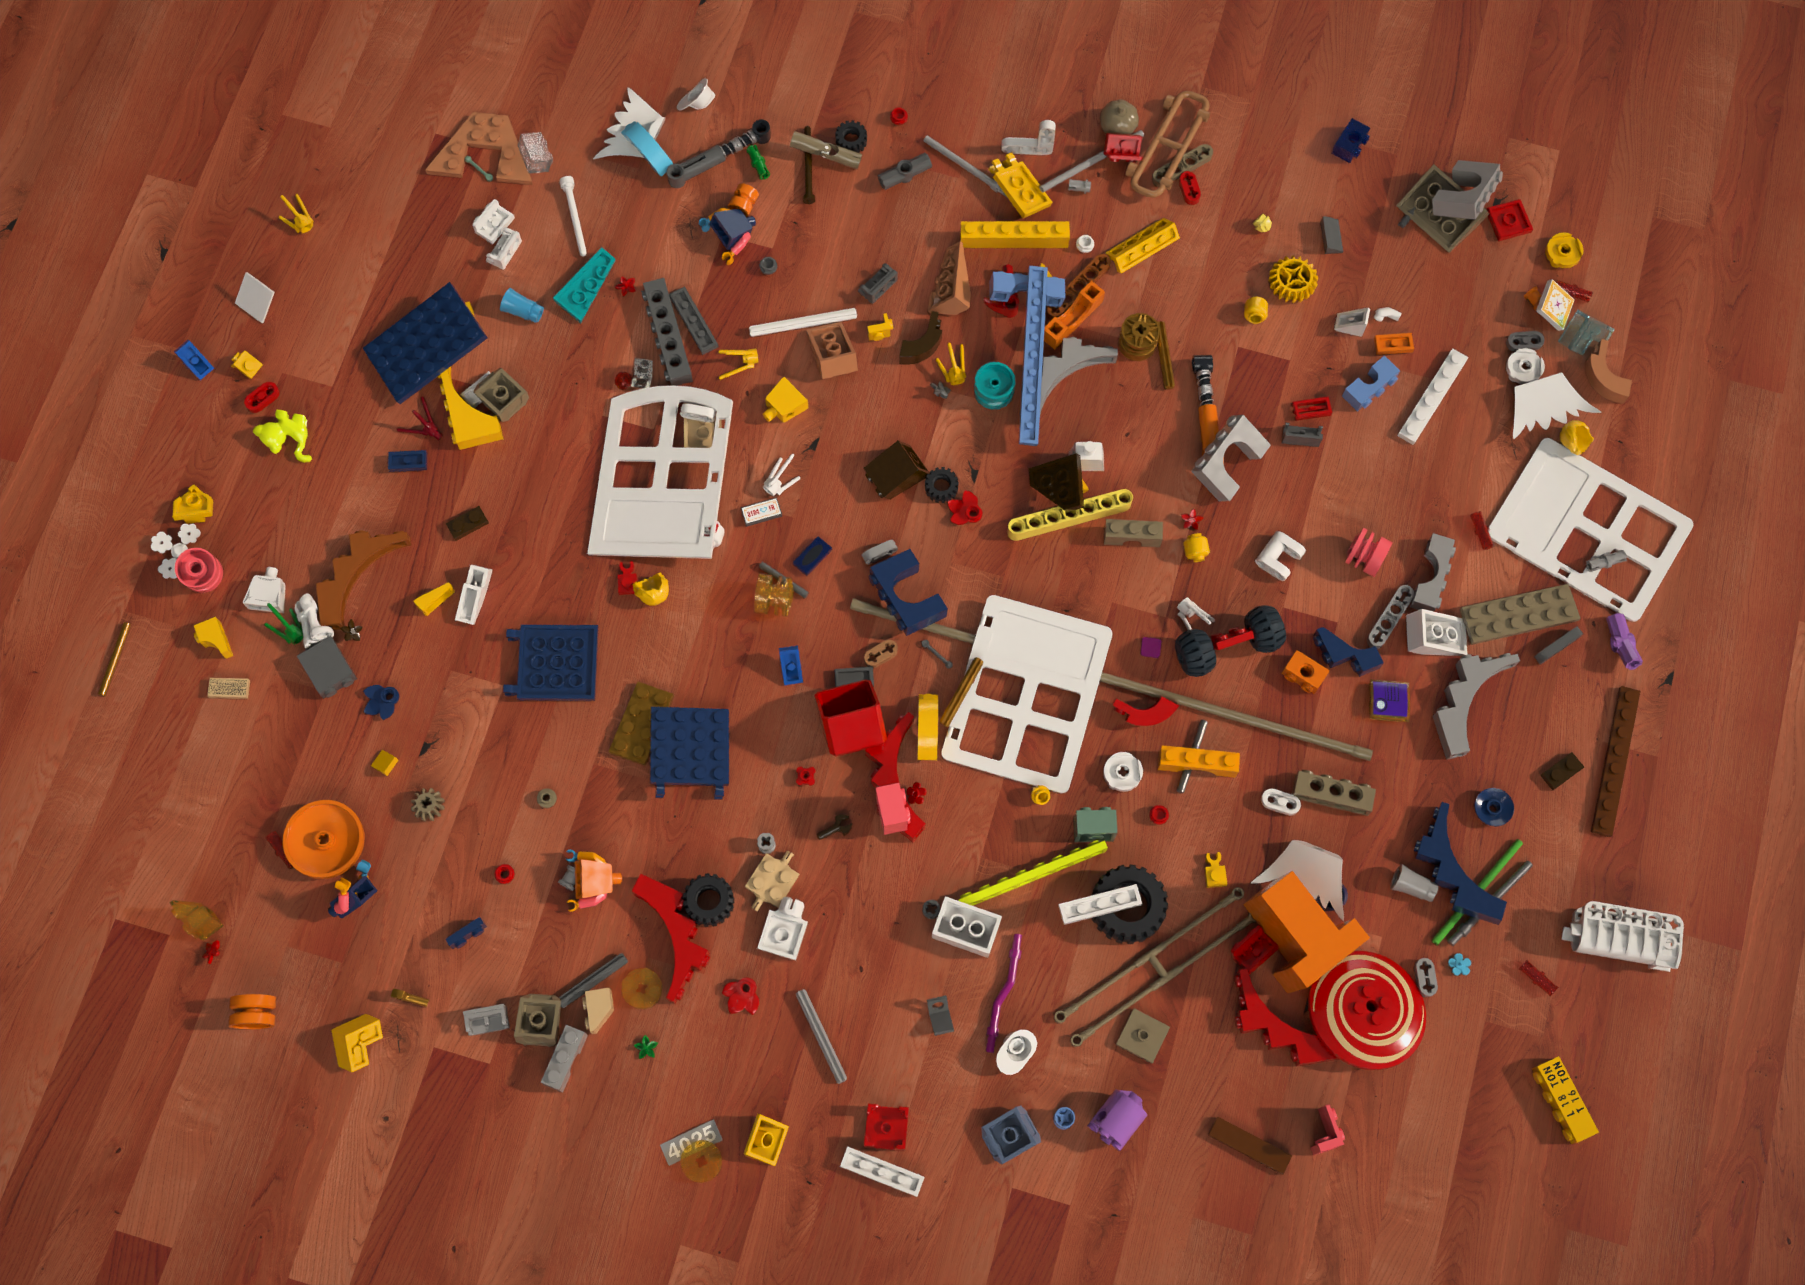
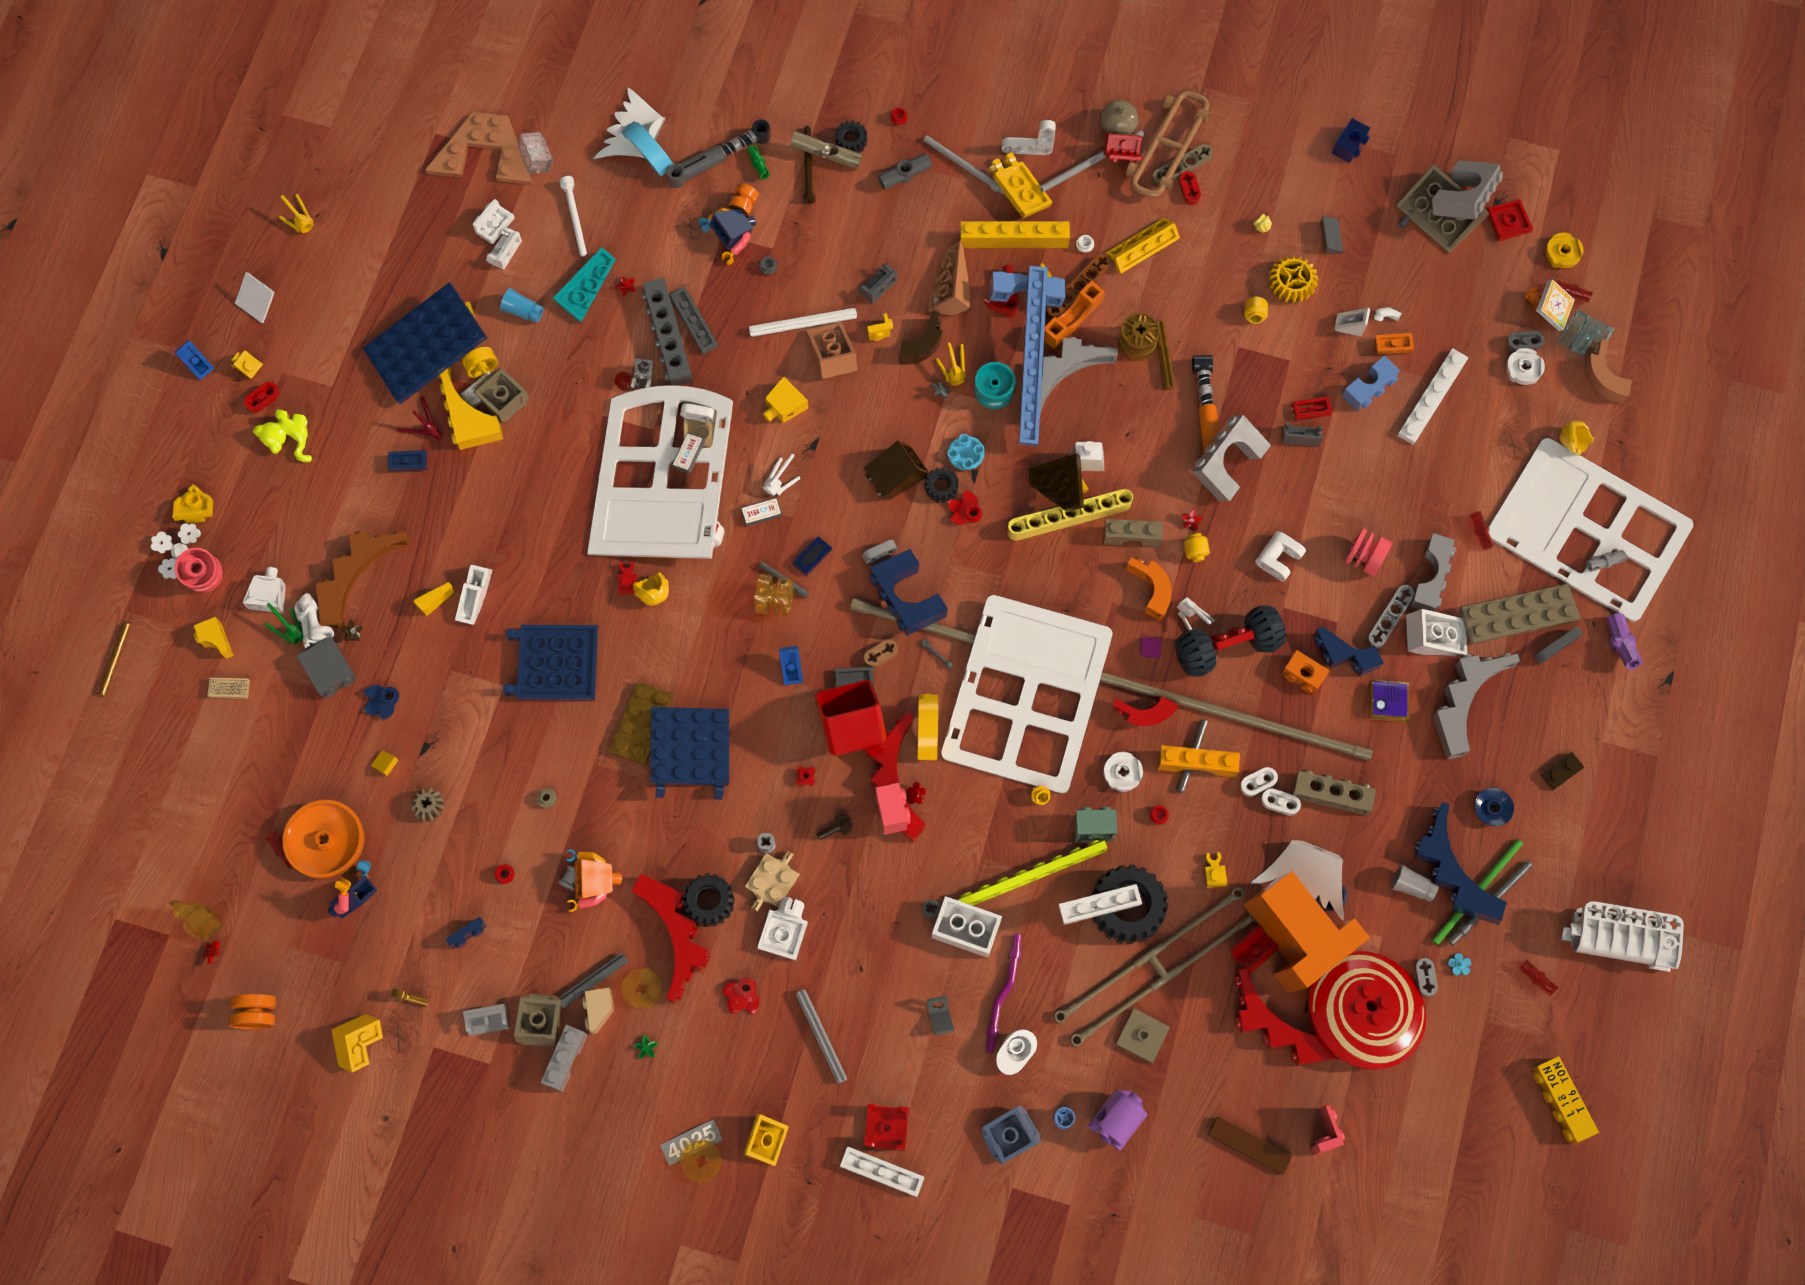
(467, 523): dark brown plate -> none
(480, 362): none -> yellow wheel
(489, 177): sand green hinge -> none
(688, 453): none -> tile
(698, 97): white piece -> none
(749, 356): yellow plant -> none
(961, 692): pearl gold axle -> none
(966, 452): none -> medium azure dish
(1077, 185): light grey pin -> none
(1159, 584): none -> orange arch
(1258, 782): none -> white plate
(1546, 399): white piece -> none
(1615, 761): reddish brown plate -> none

